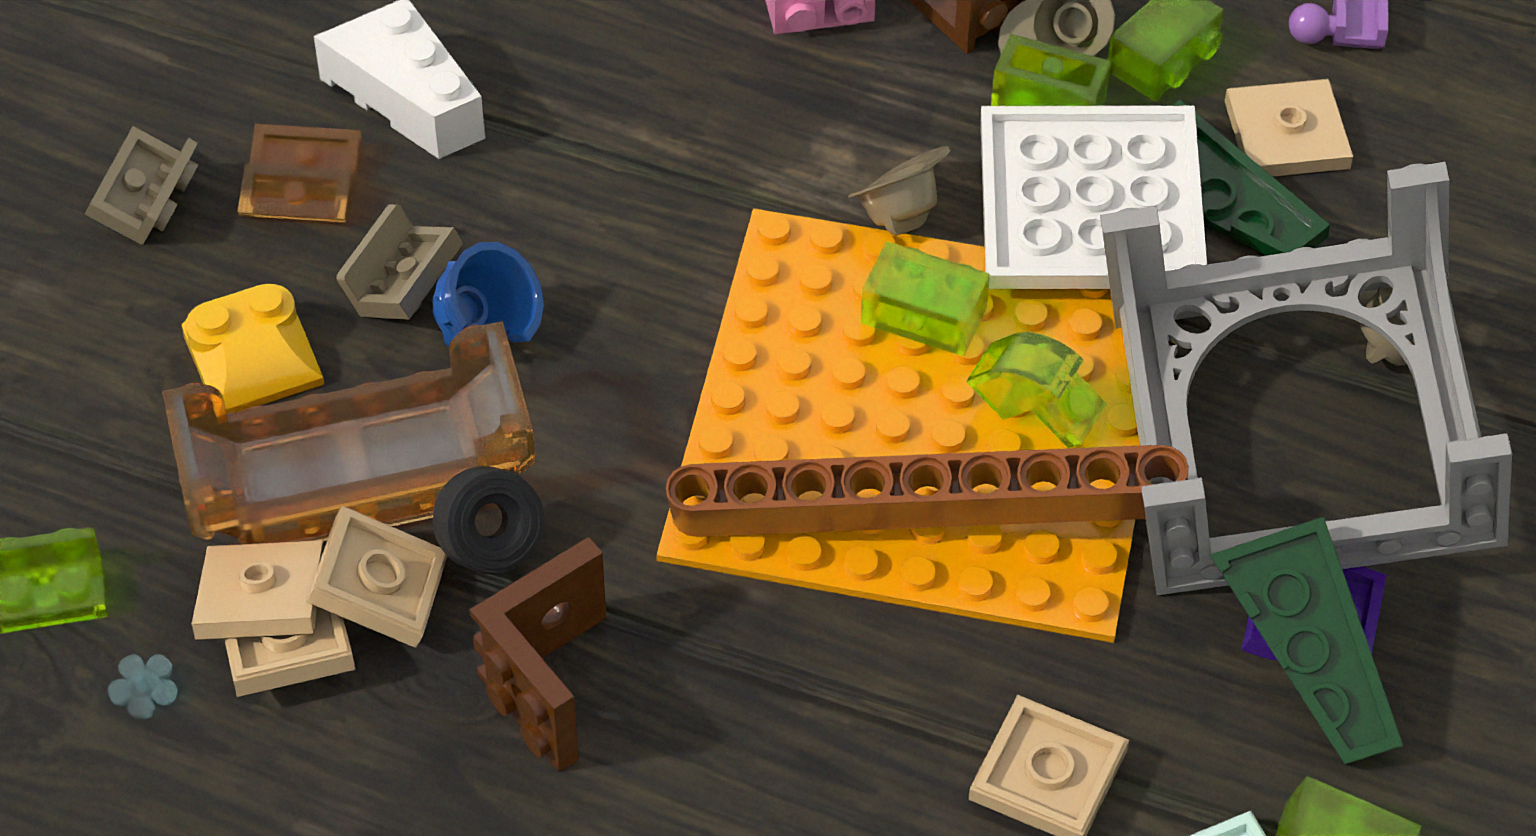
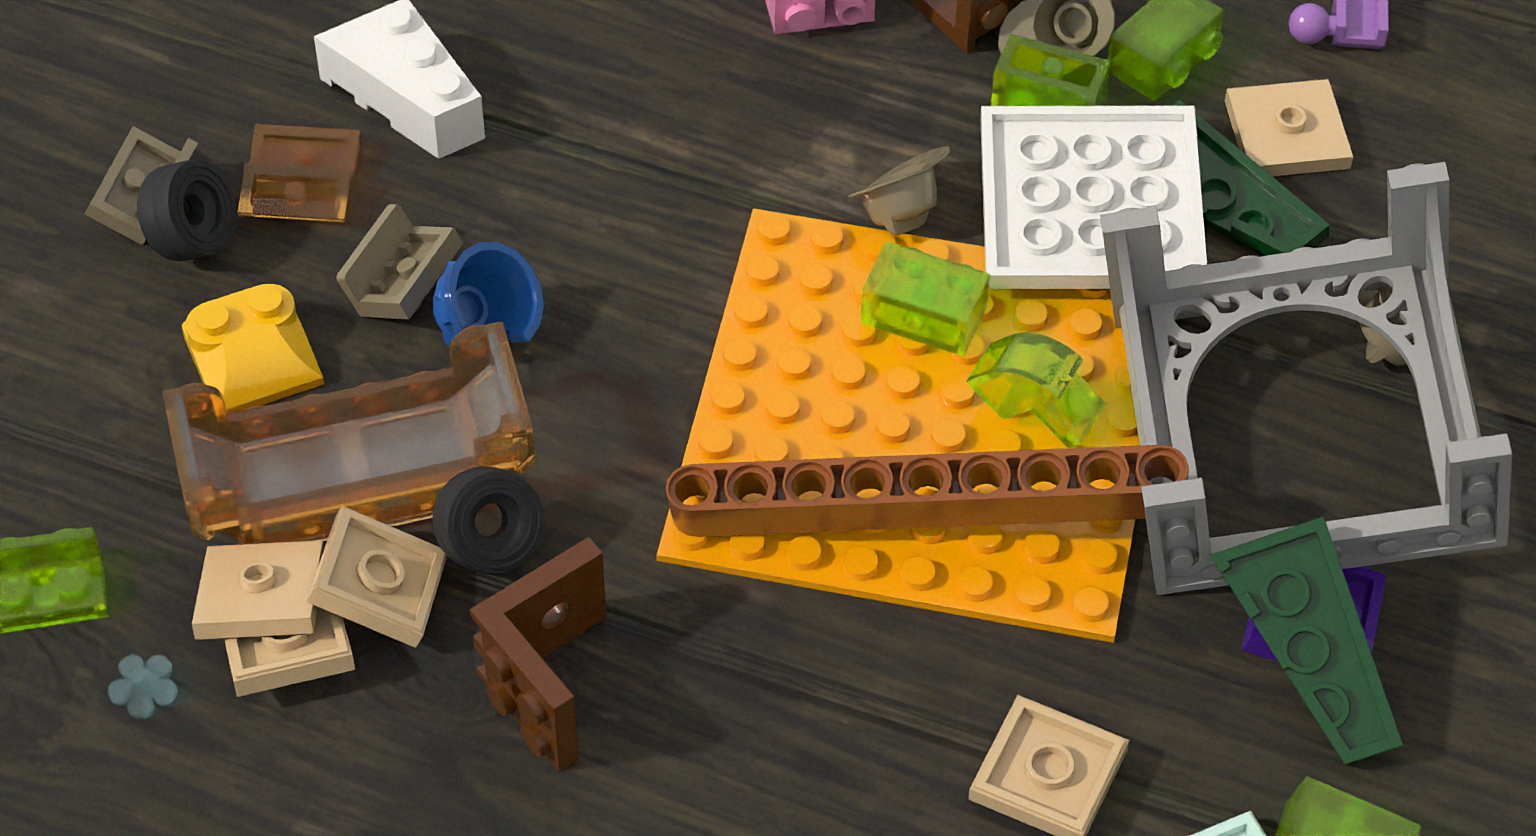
(163, 215): none -> black tyre

